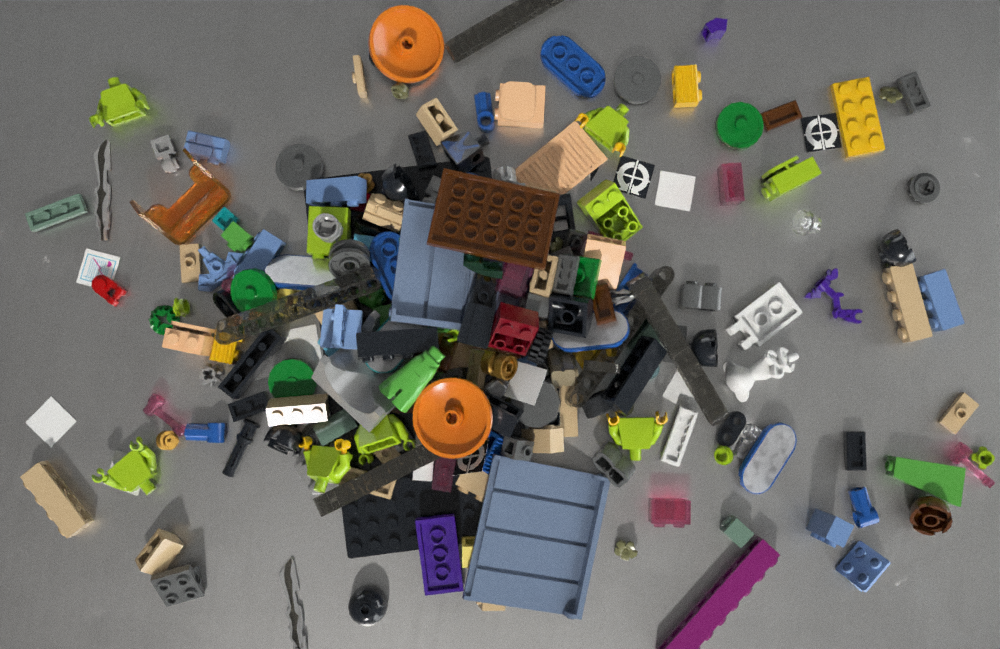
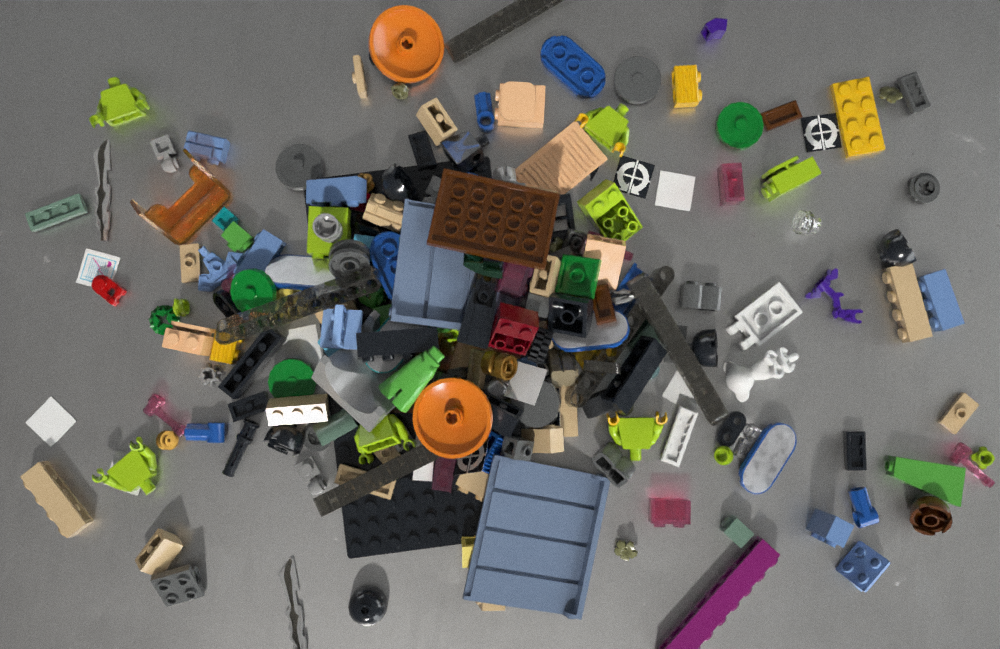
(326, 463): lime torso -> none
(439, 554): dark purple plate -> none
(565, 274): dark grey plate -> none

